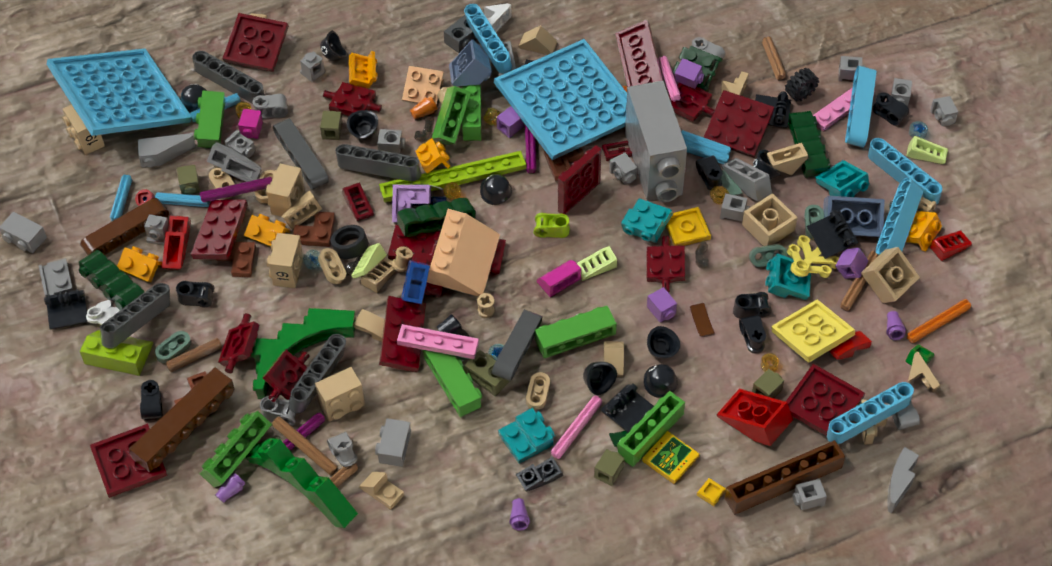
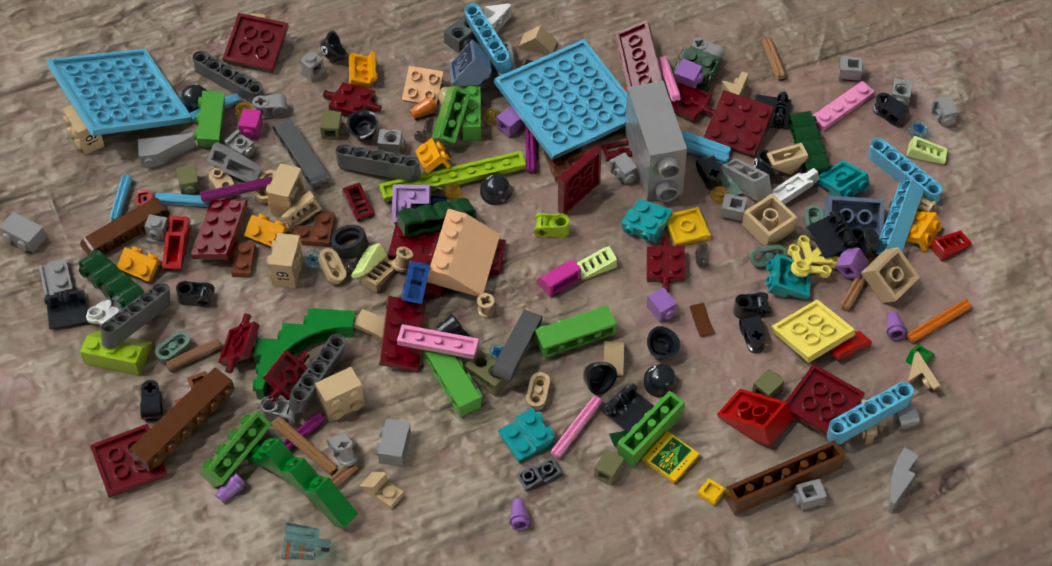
(303, 542): none -> clear light blue torso
(769, 357): clear yellow bush -> none
(795, 185): none -> white hinge
(802, 84): black tyre -> none
(860, 106): medium azure beam -> none
(867, 239): none -> black helmet

